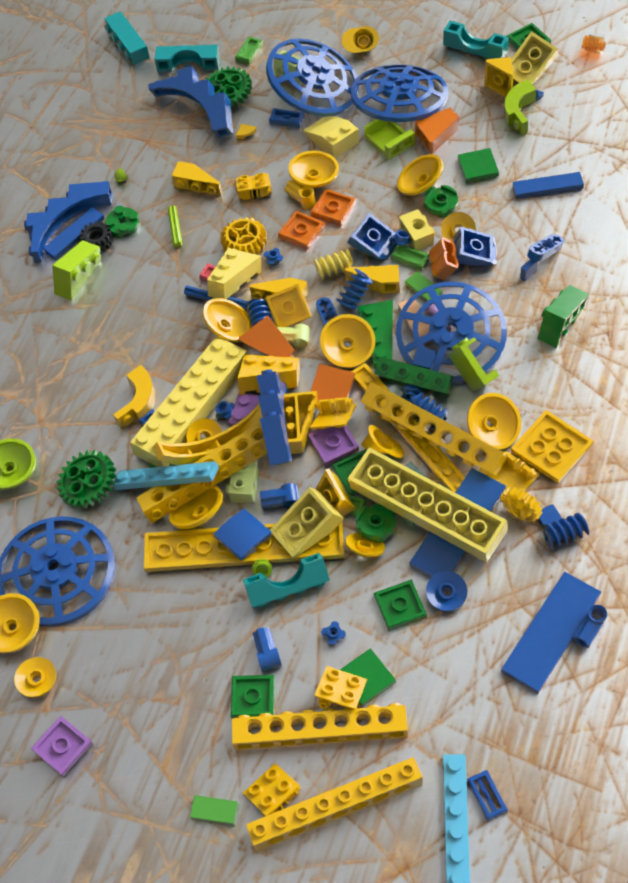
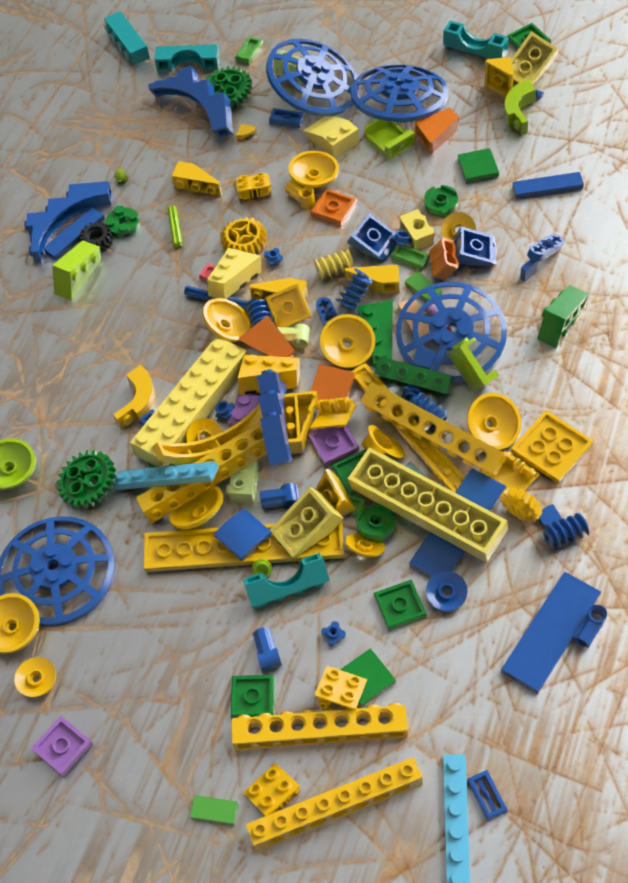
(301, 230): orange tile -> none
(360, 39): yellow piece -> none
(420, 175): yellow dish -> none
(594, 44): clear orange brick -> none

